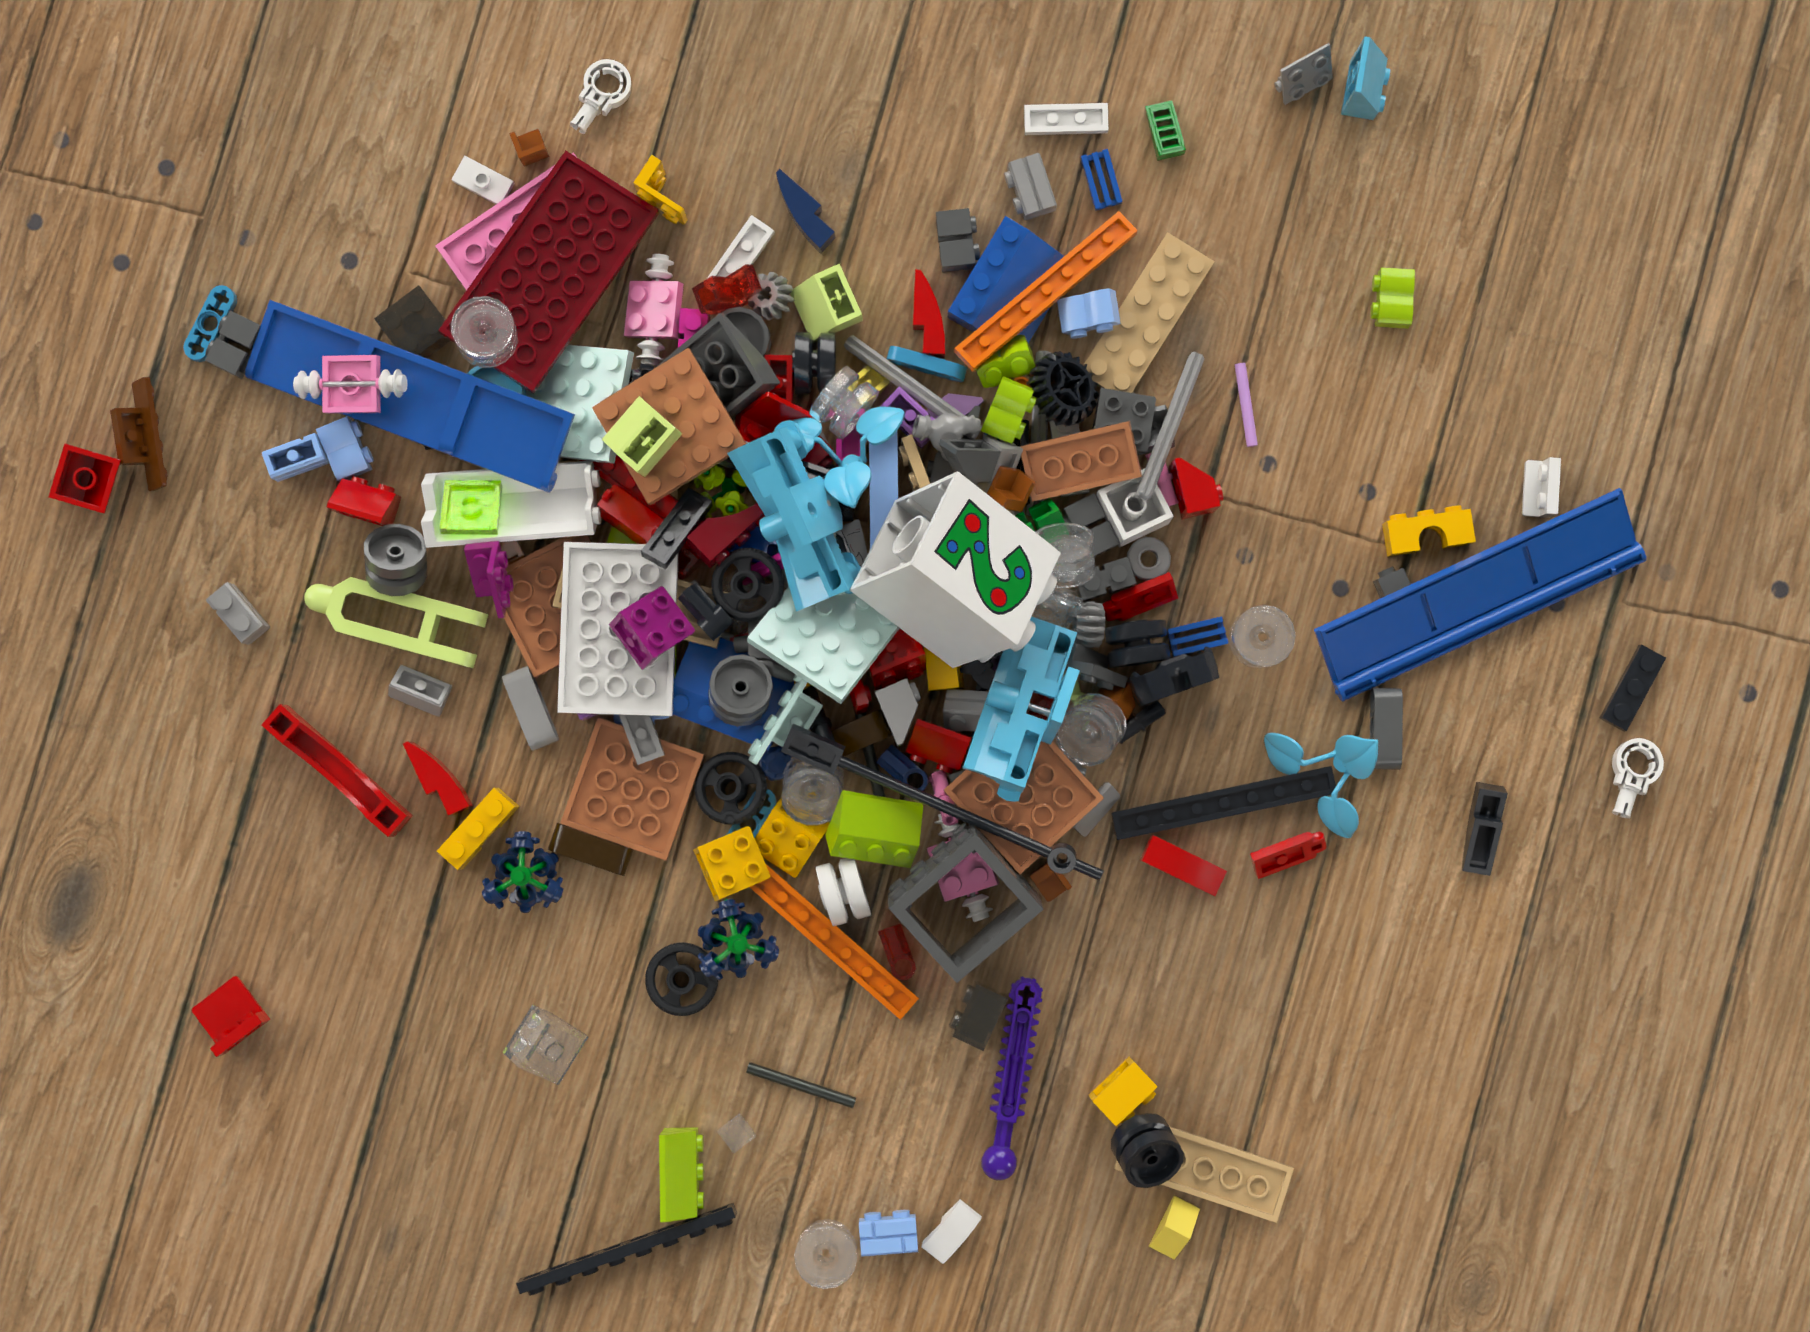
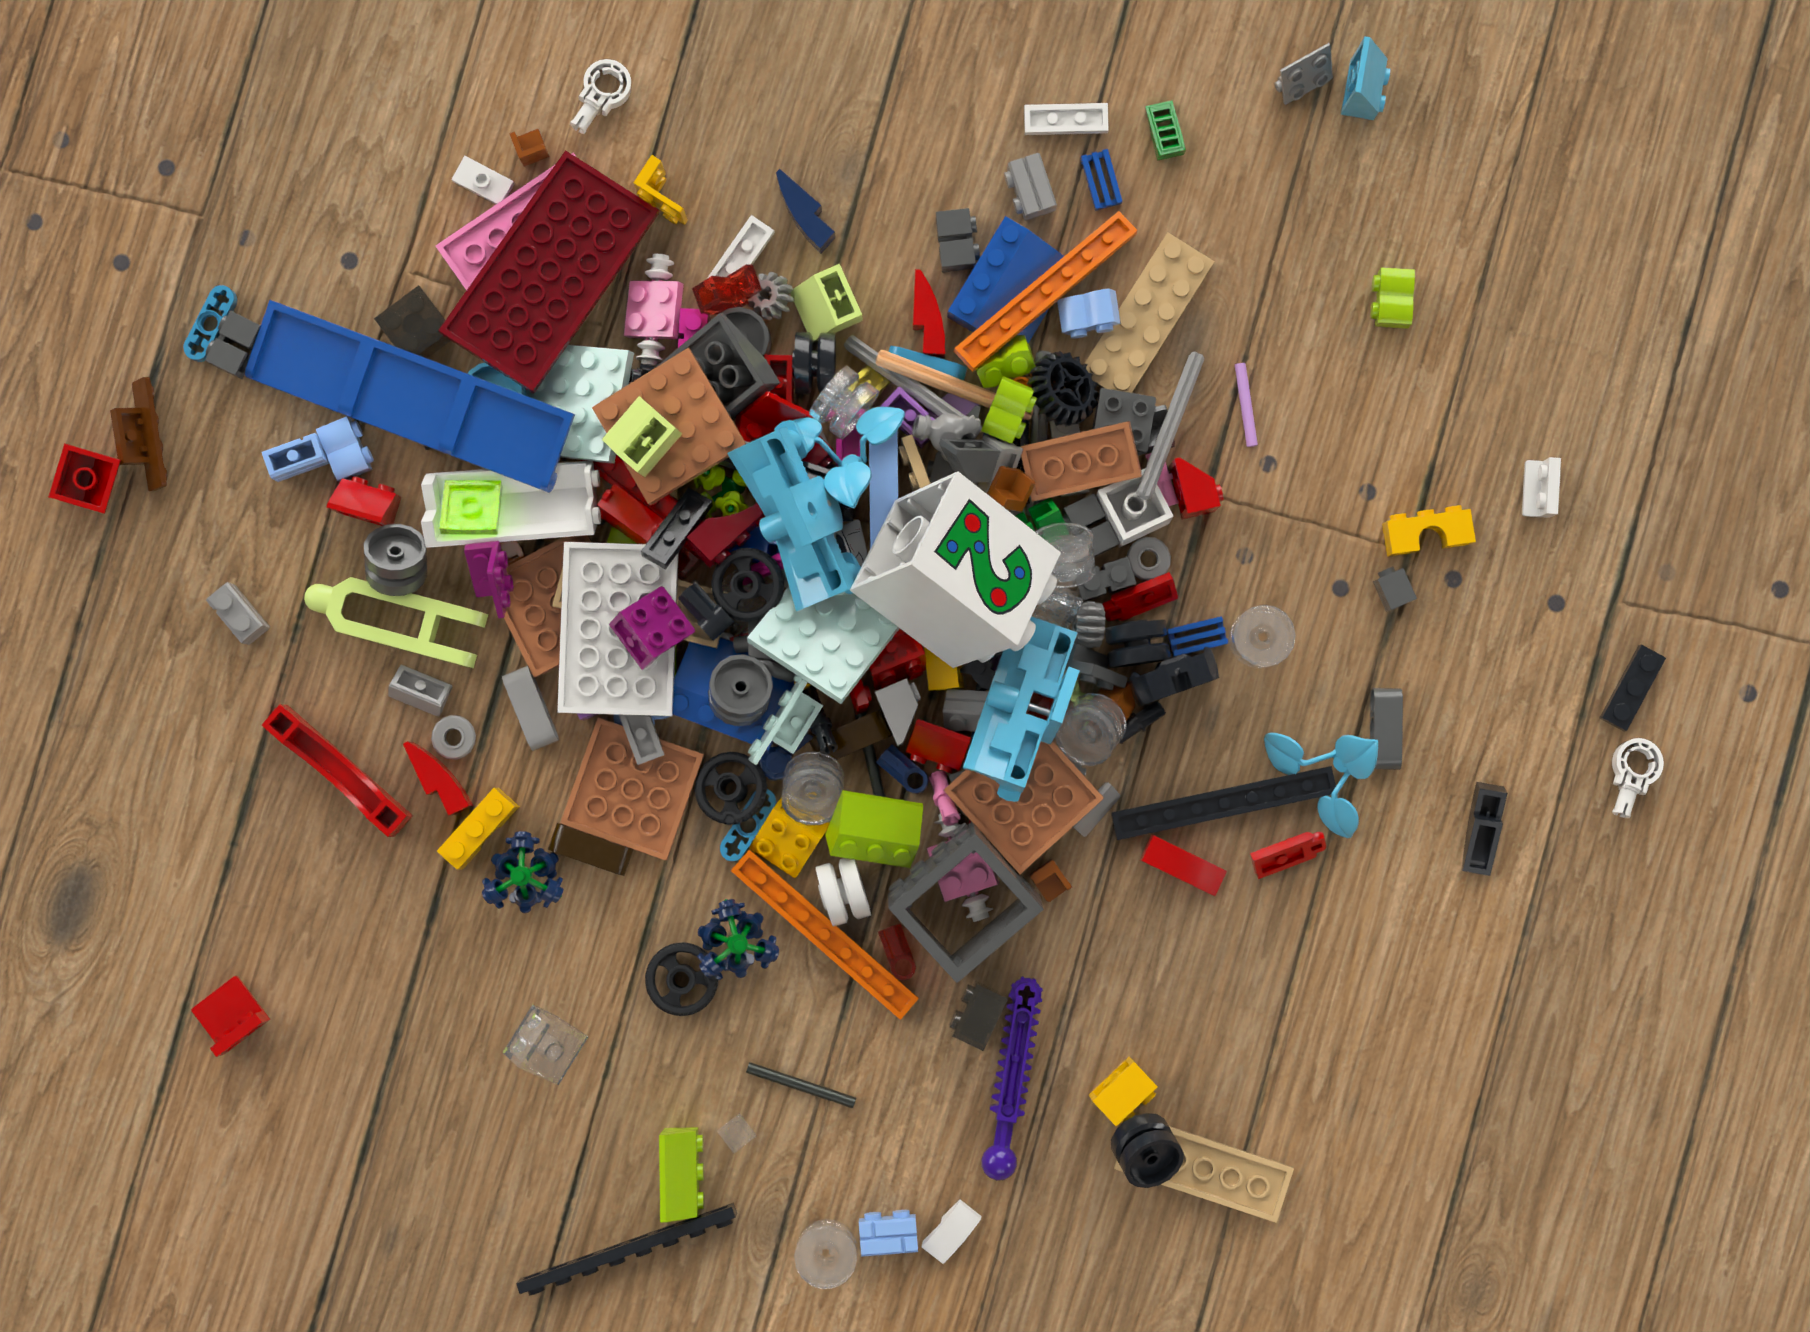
(350, 384): bright pink plate -> none
(439, 737): none -> light grey piece
(500, 330): clear wheel -> none
(731, 863): yellow bracket -> none
(828, 755): black bar -> none
(938, 379): none -> light nougat axle
(1175, 1227): light yellow slope -> none
(1479, 595): blue piece -> none

